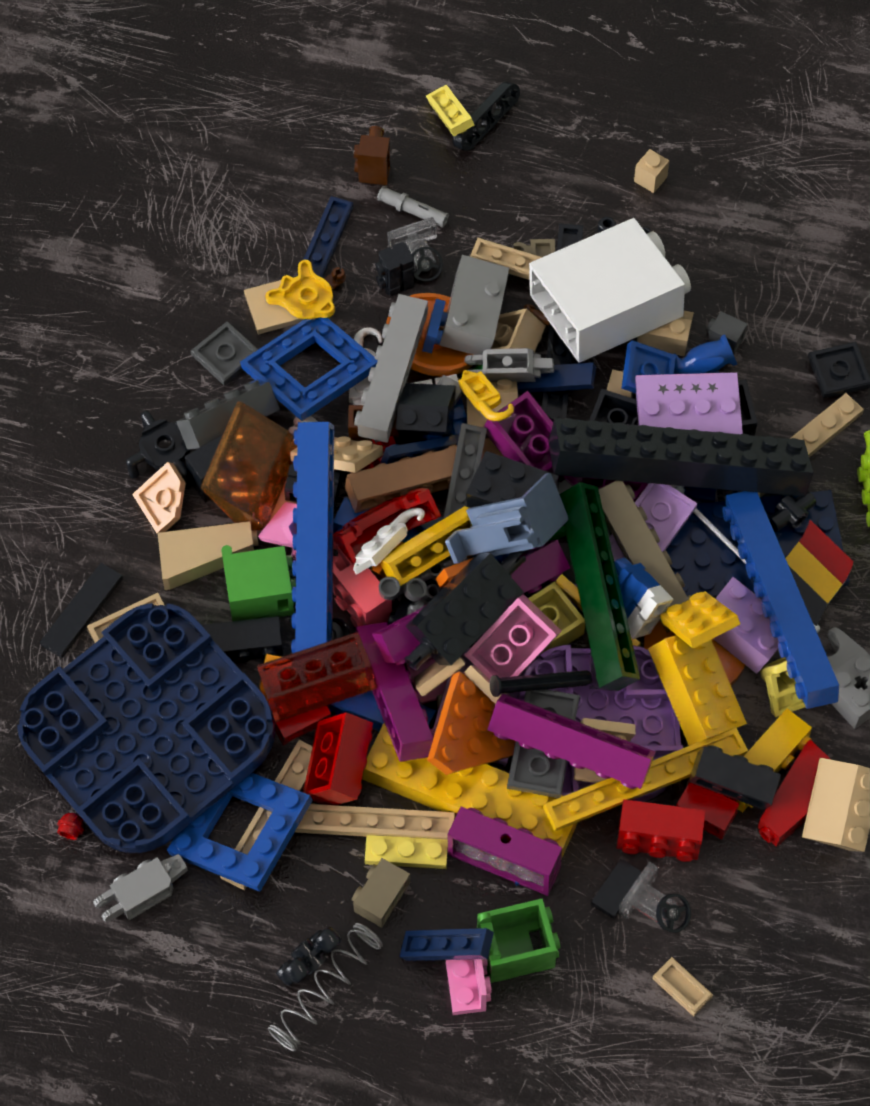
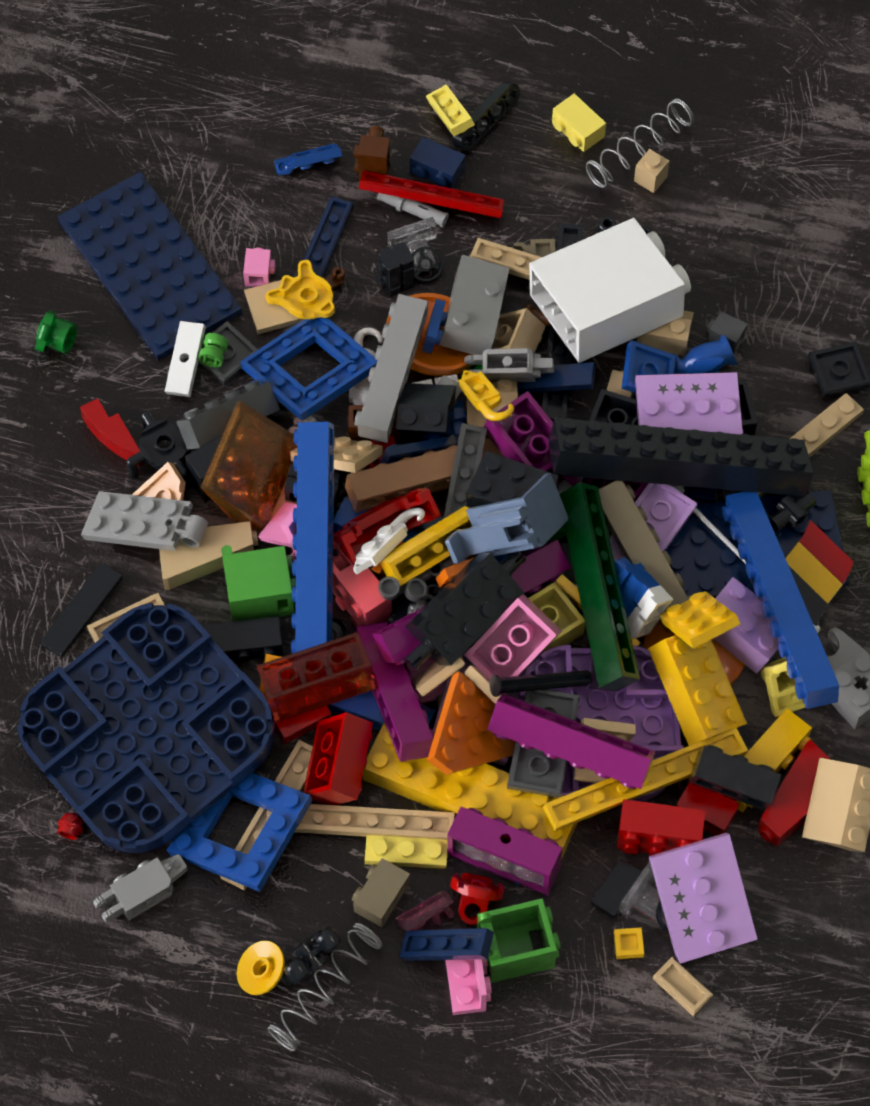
(55, 333): none -> green piece
(109, 430): none -> red slope
(143, 522): none -> light grey hinge
(148, 263): none -> dark blue plate
(187, 345): none -> white tile
(213, 350): none -> bright green wheel
(258, 267): none -> bright pink brick
(260, 968): none -> yellow dish
(306, 158): none -> blue hinge
(431, 194): none -> red tile
(433, 906): none -> clear pink plate
(437, 163): none -> dark blue brick
(475, 890): none -> red tile
(578, 122): none -> light yellow brick
(602, 169): none -> light grey piece
(628, 943): none -> yellow plate
(703, 898): none -> lavender plate

